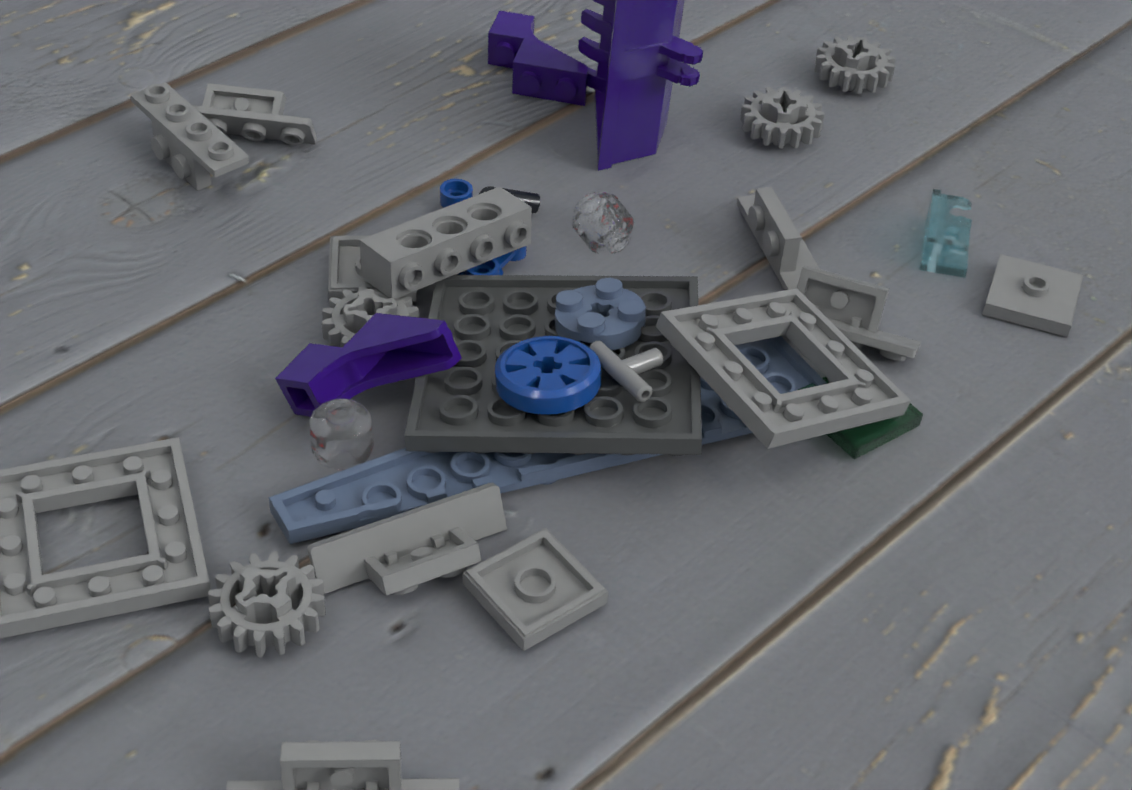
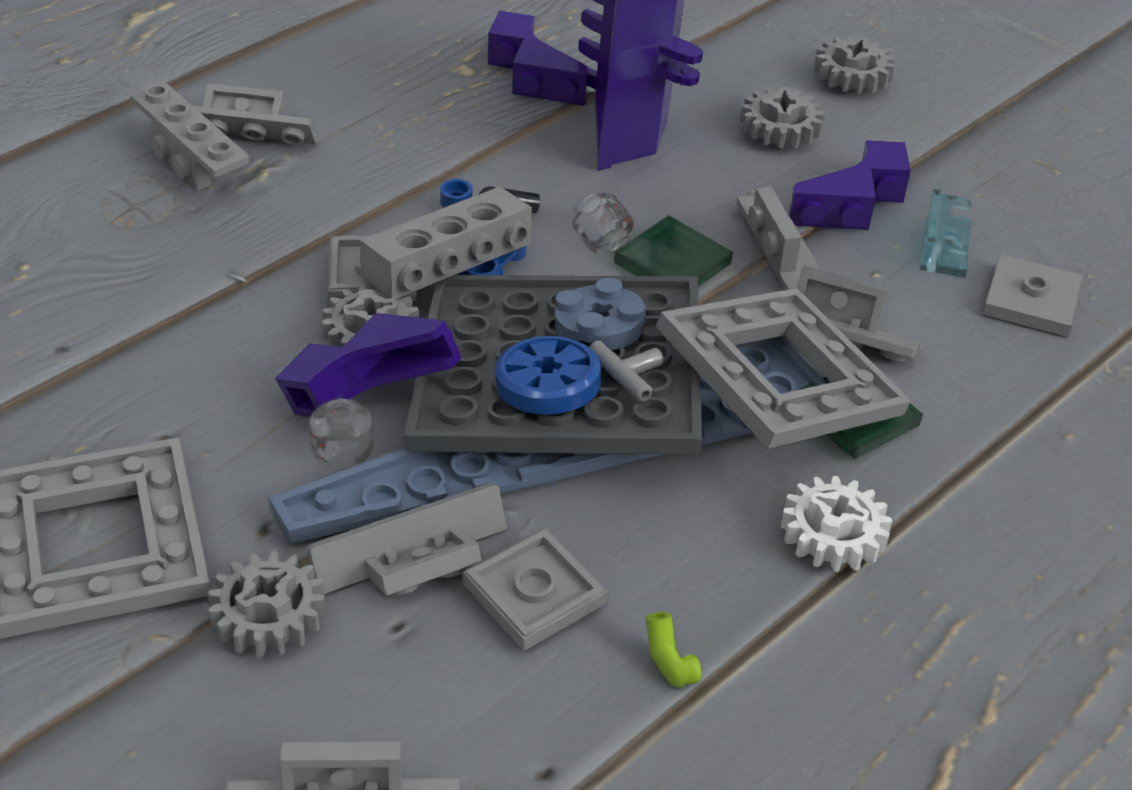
(665, 655): none -> lime arm
(673, 250): none -> clear green tile
(836, 523): none -> white gear
(849, 195): none -> dark purple arch

